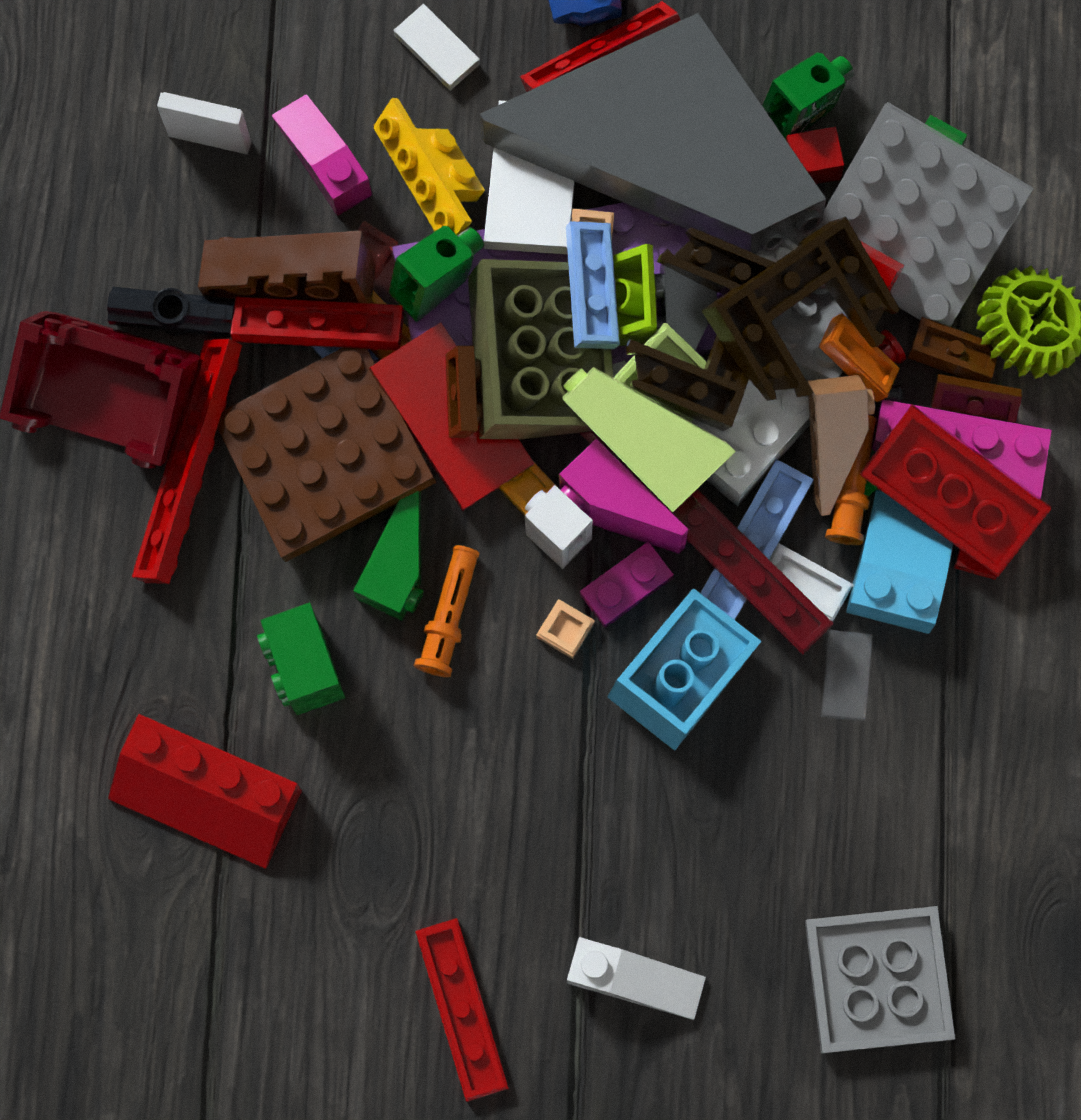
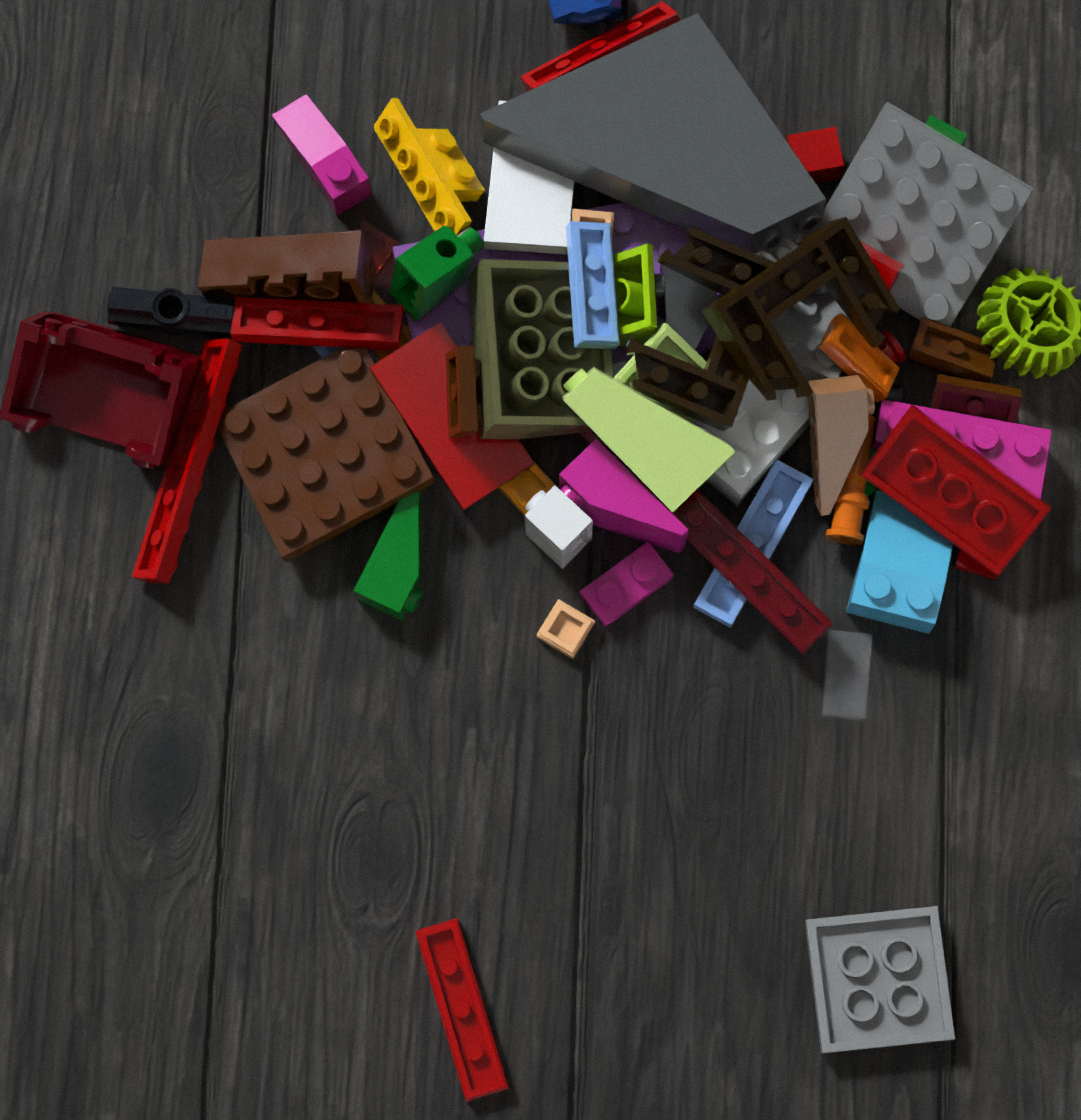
(203, 791): red slope -> none
(204, 122): white tile -> none
(302, 658): green brick -> none
(436, 47): white tile -> none
(442, 633): orange pin -> none
(635, 978): white slope -> none
(683, 669): medium azure slope -> none
(806, 92): green torso -> none
(818, 584): white tile -> none

